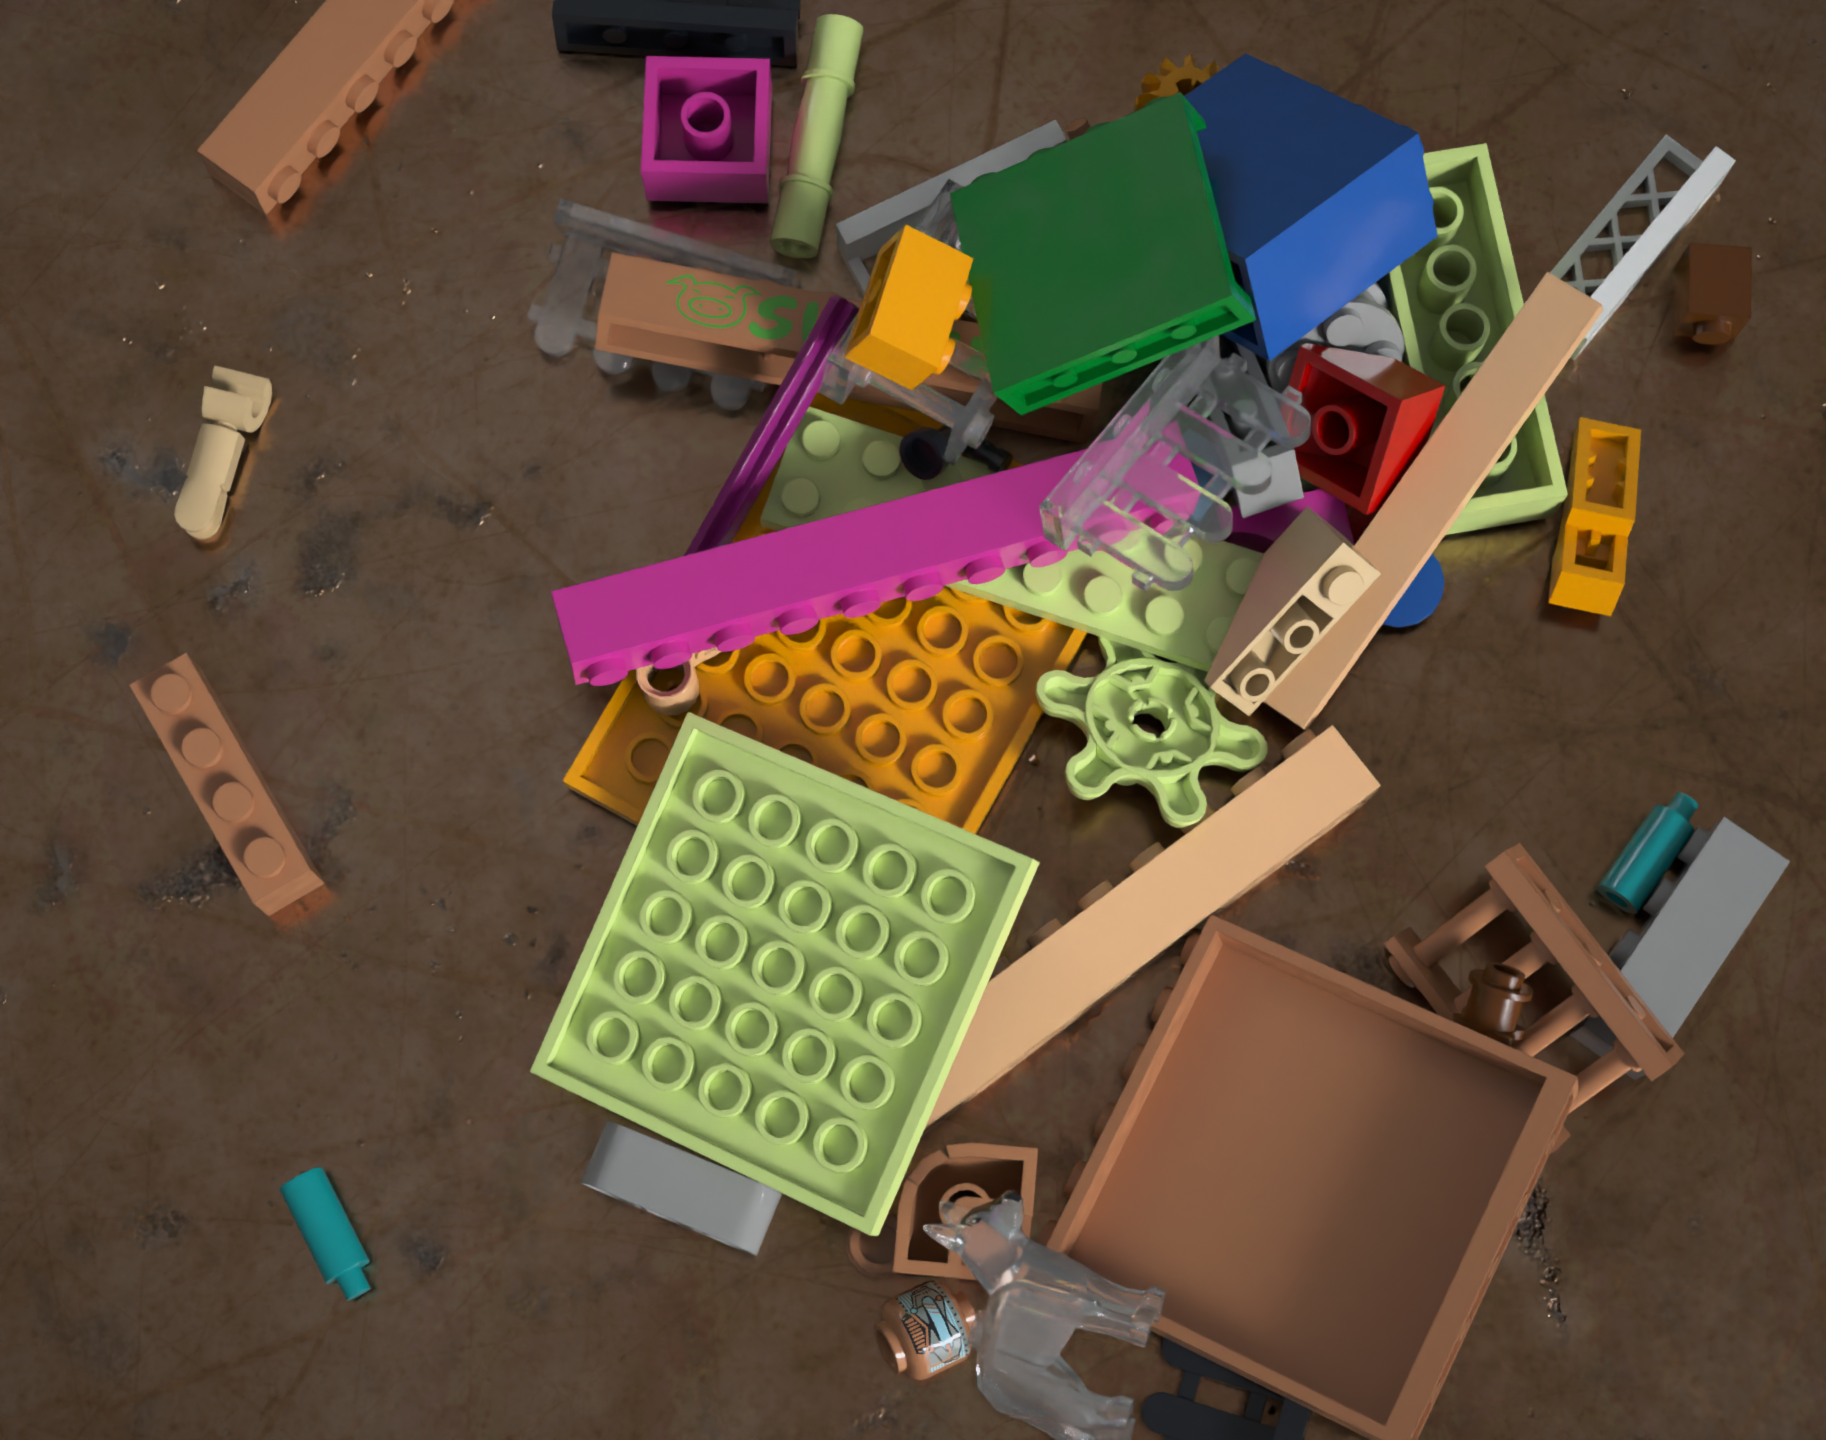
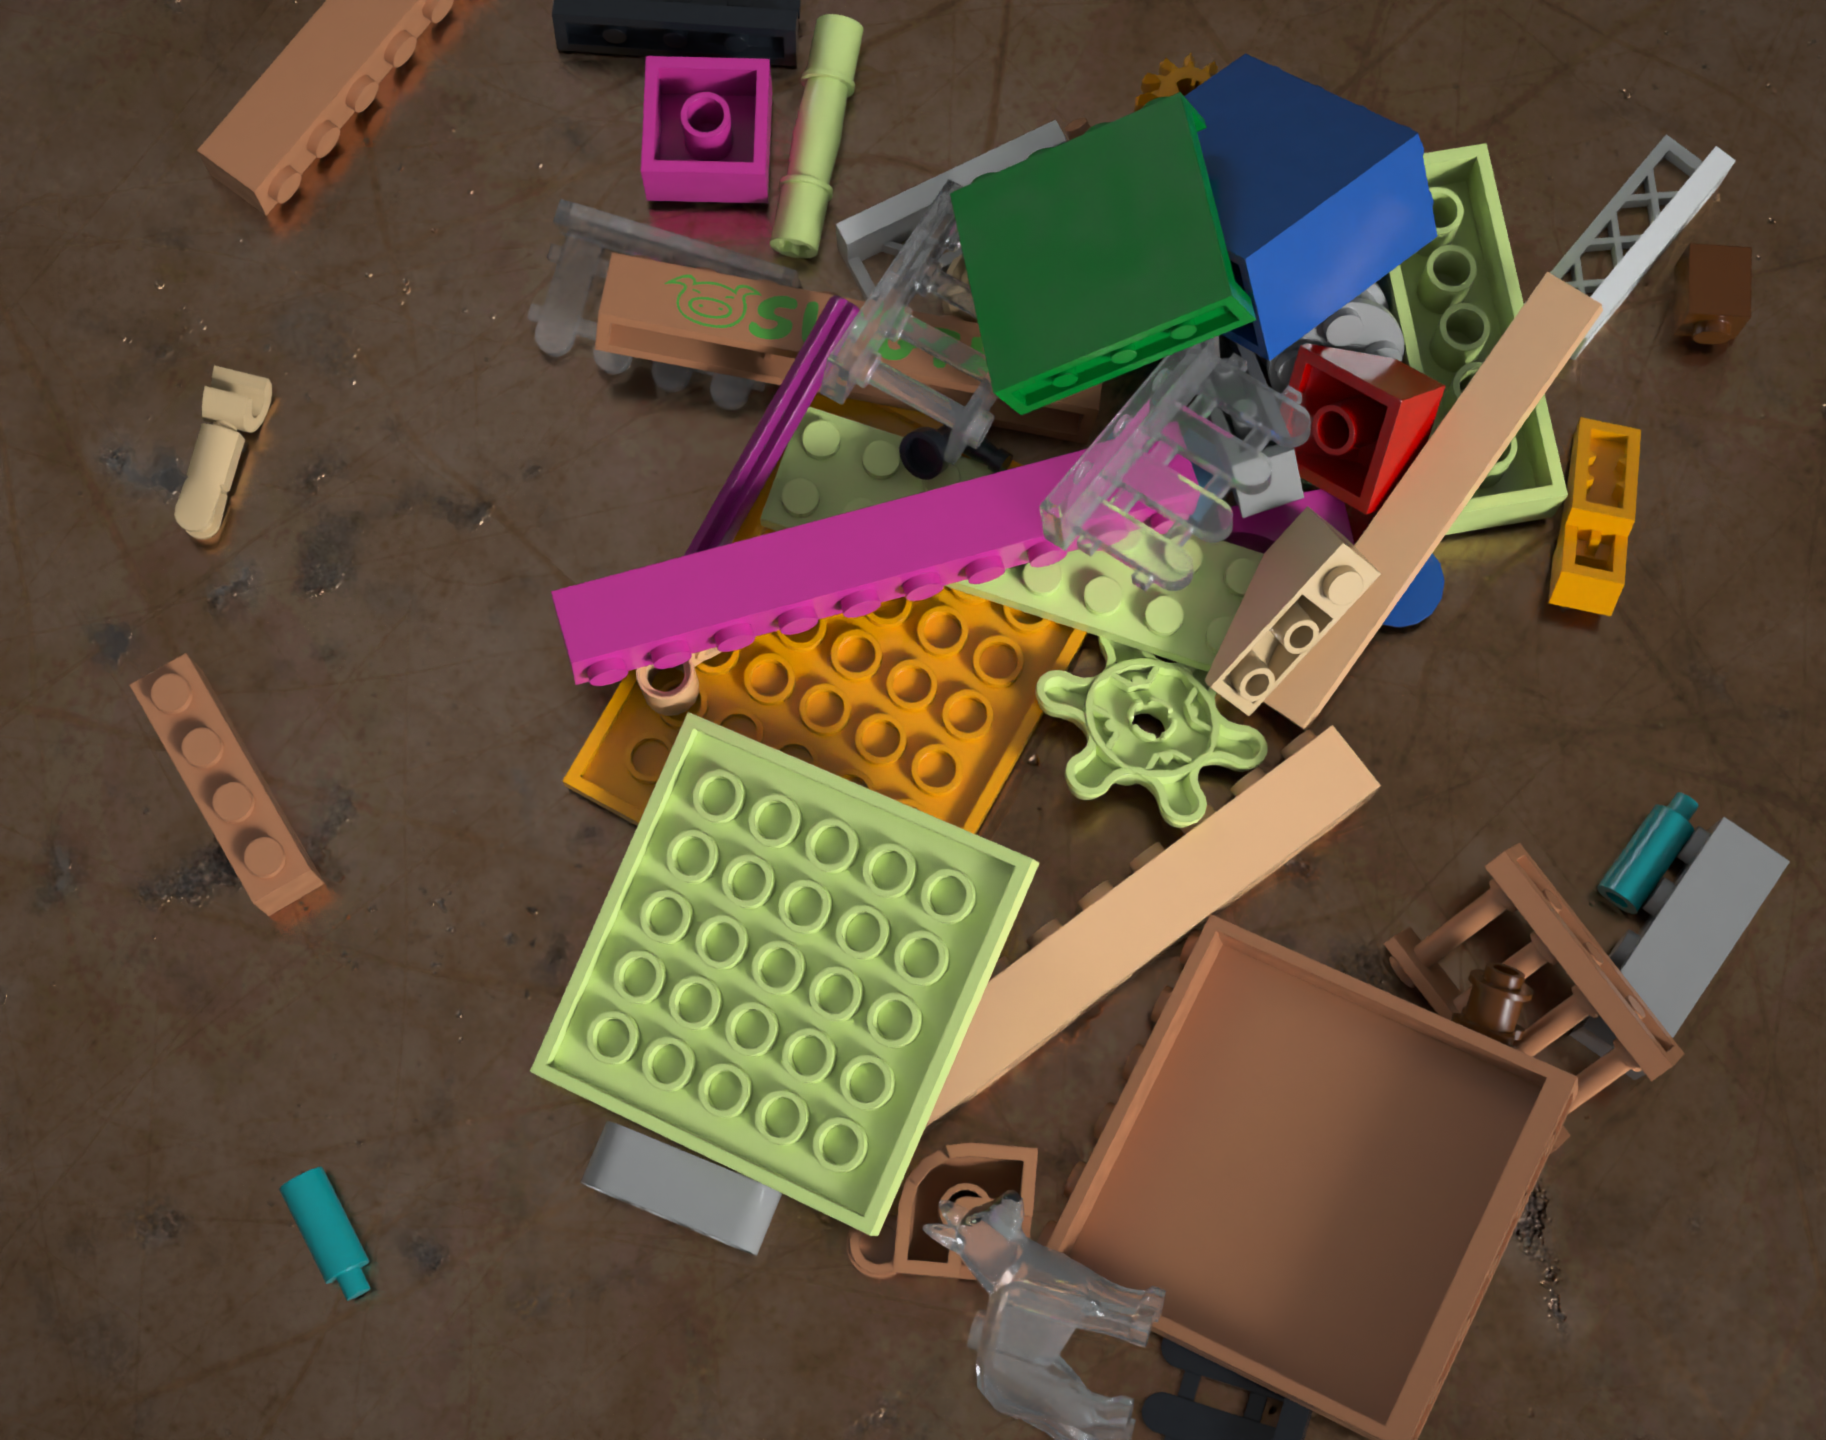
(910, 308): light orange brick -> none
(925, 1330): head -> none

